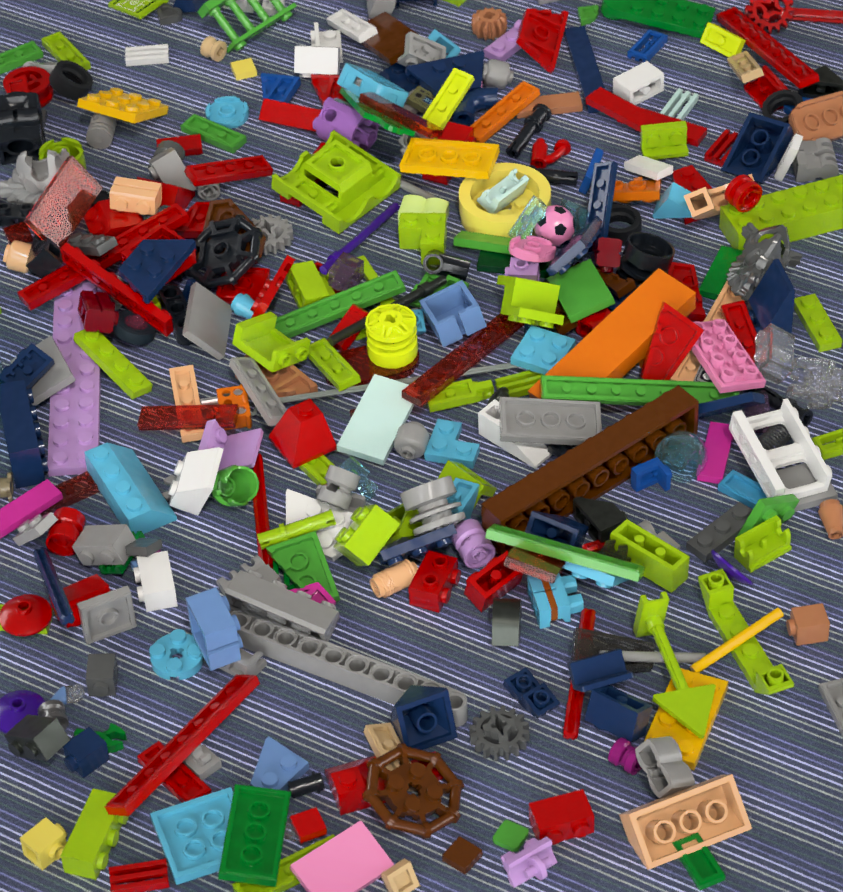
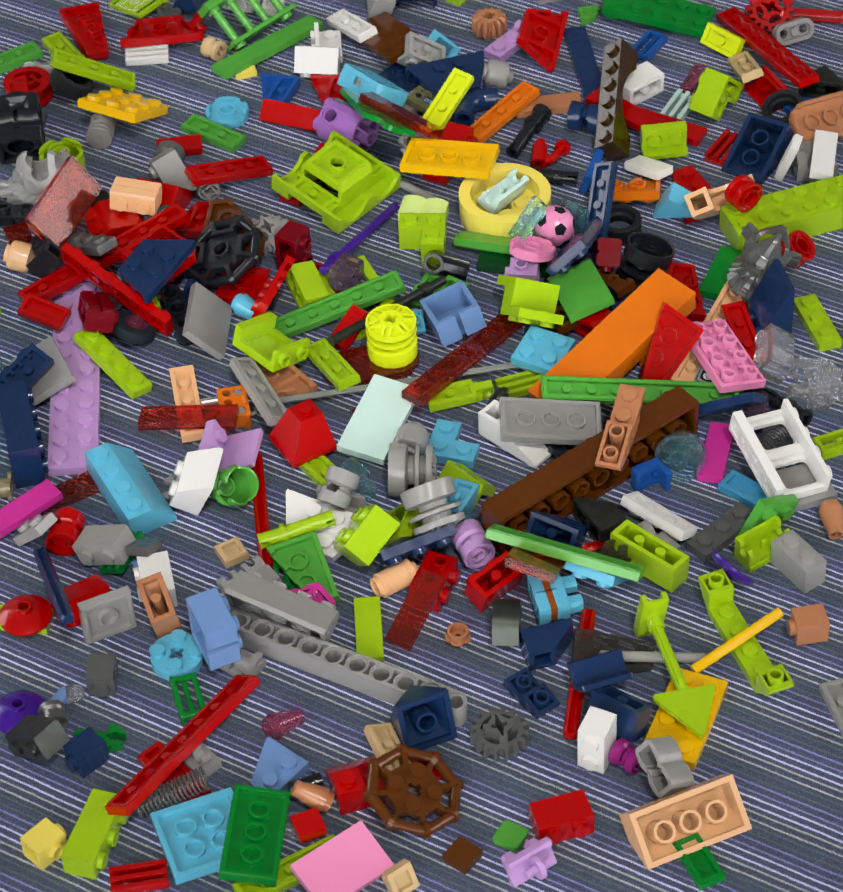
(44, 312): none -> red tile
(87, 29): none -> red wing
(92, 69): none -> lime tile
(158, 604): none -> nougat slope
(160, 31): none -> red wing
(183, 680): none -> green tile
(197, 21): none -> red arm
(202, 774): none -> dark grey piece
(231, 552): none -> tan tile
(265, 47): none -> bright green tile
(280, 723): none -> clear pink cone
(294, 241): none -> dark red brick
(313, 795): none -> nougat cone
(369, 627): none -> lime tile
(409, 469): none -> light grey wheel
(415, 609): none -> clear red tile
(458, 634): none -> nougat plate
(545, 643): none -> dark blue slope
(582, 116): none -> dark blue wheel
(596, 739): none -> white brick
(611, 128): none -> dark brown arch
(621, 427): none -> nougat slope
(658, 516): none -> white plate
(692, 79): none -> clear pink cone
(714, 93): none -> lime brick
(792, 32): none -> light grey plate
(798, 561): none -> light grey brick
(800, 243): none -> red wheel
(823, 155): none -> white tile

